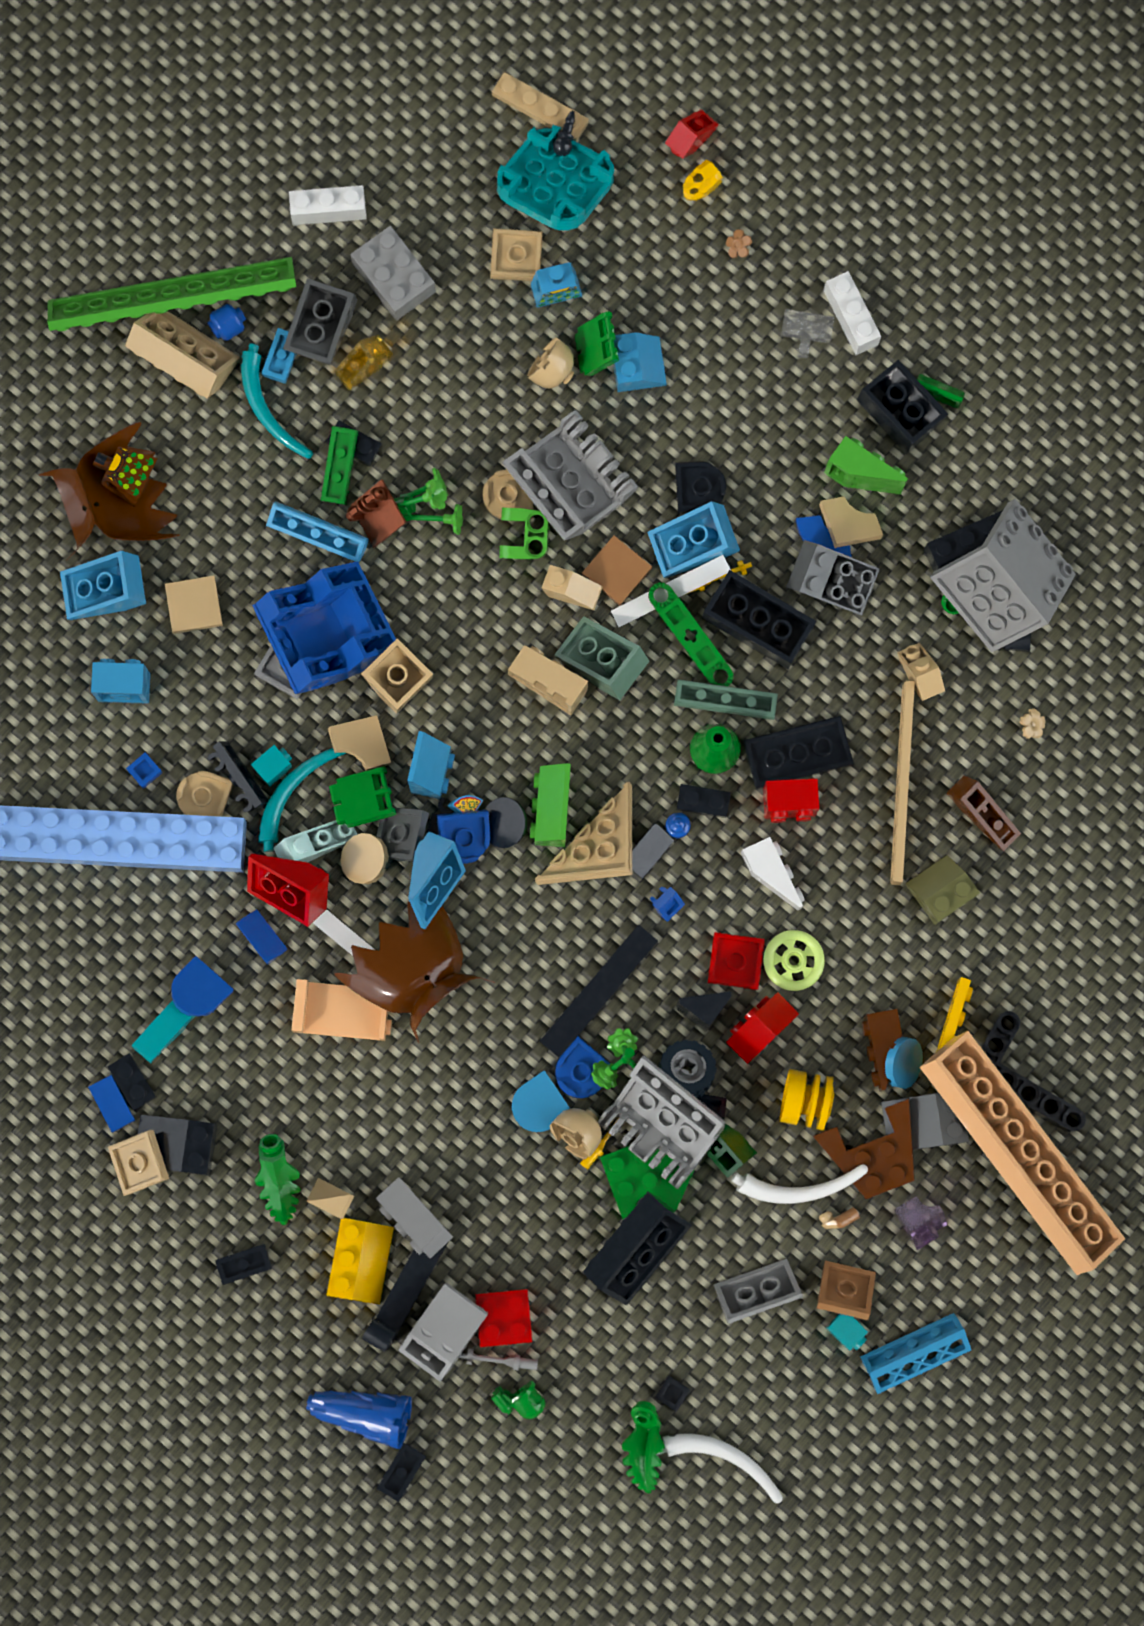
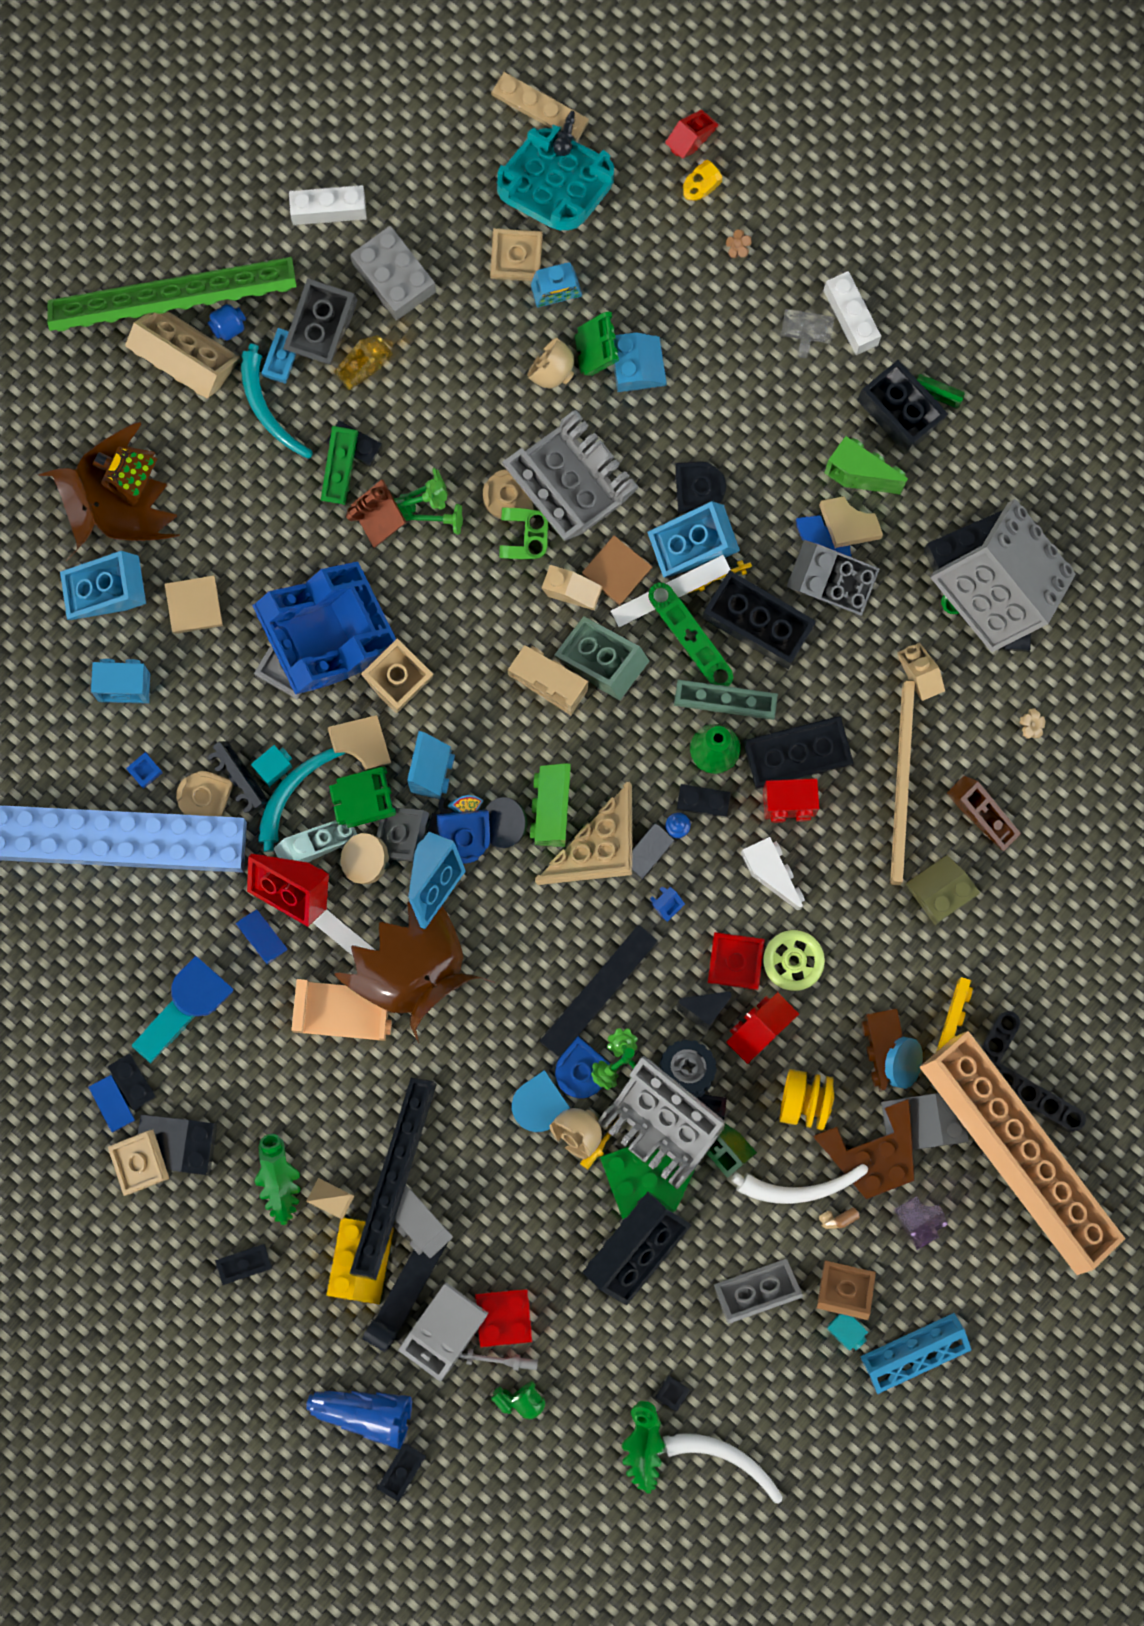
(317, 532): dark azure brick -> none
(393, 1179): none -> black tile

